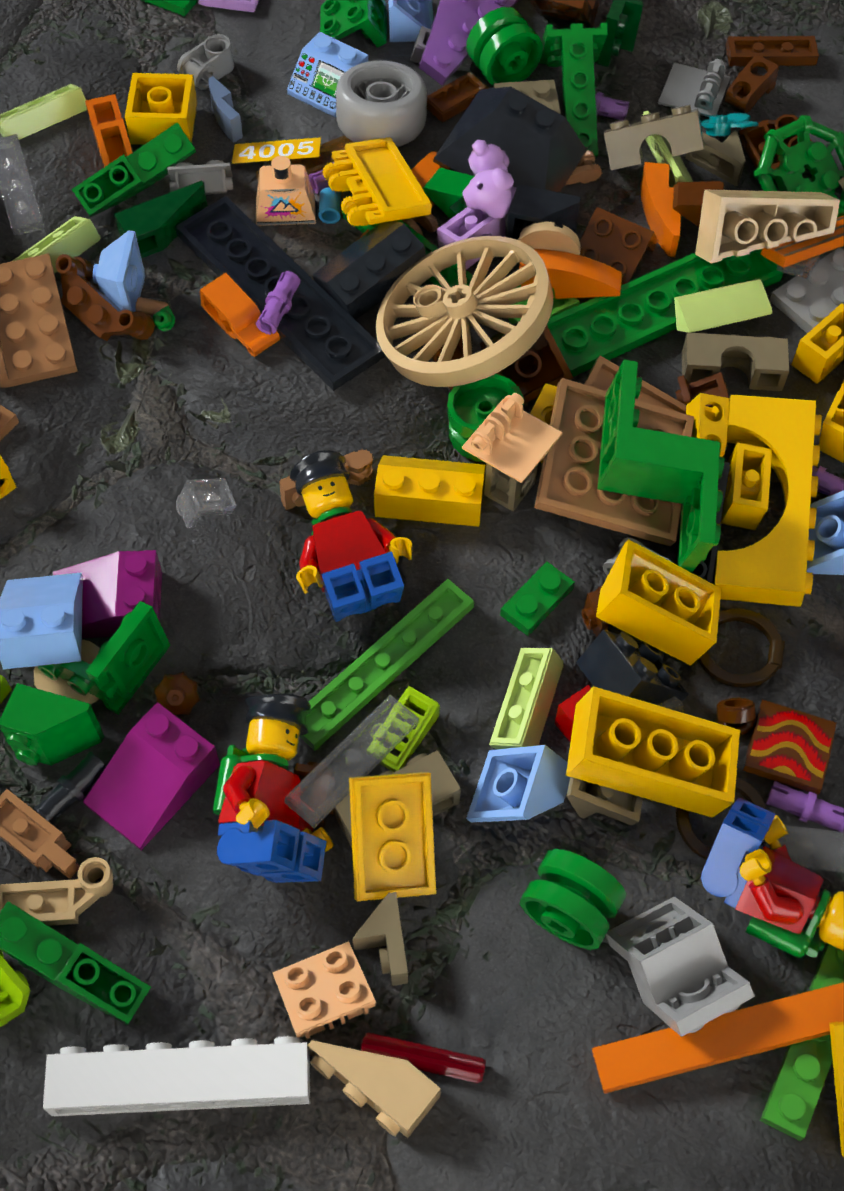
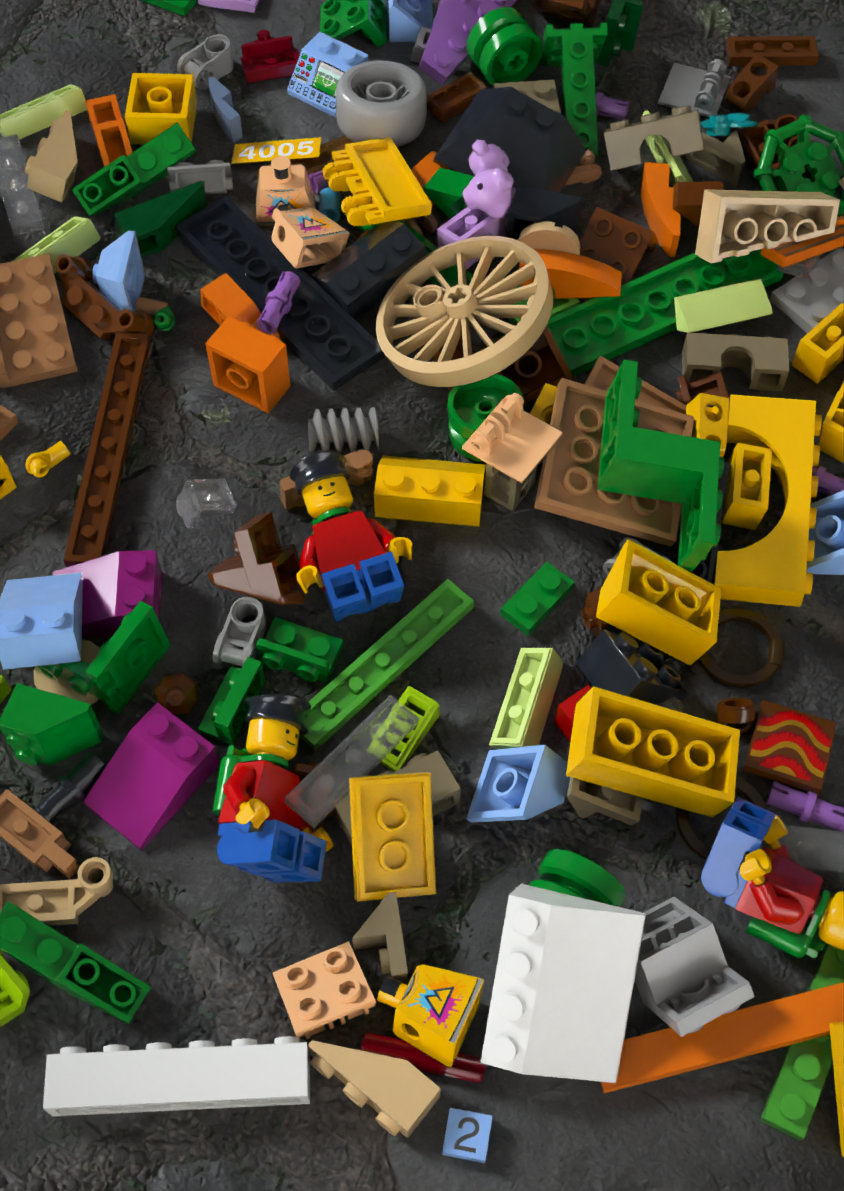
(41, 462): none -> yellow arm
(56, 161): none -> tan slope
(108, 449): none -> reddish brown plate
(228, 709): none -> green bracket
(238, 638): none -> light grey piece
(248, 364): none -> orange brick
(261, 565): none -> reddish brown piece
(268, 57): none -> dark red slope
(299, 650): none -> green bracket
(307, 236): none -> light nougat torso
(343, 430): none -> light grey piece
(433, 1009): none -> yellow torso
(467, 1135): none -> light blue tile
(562, 986): none -> white slope

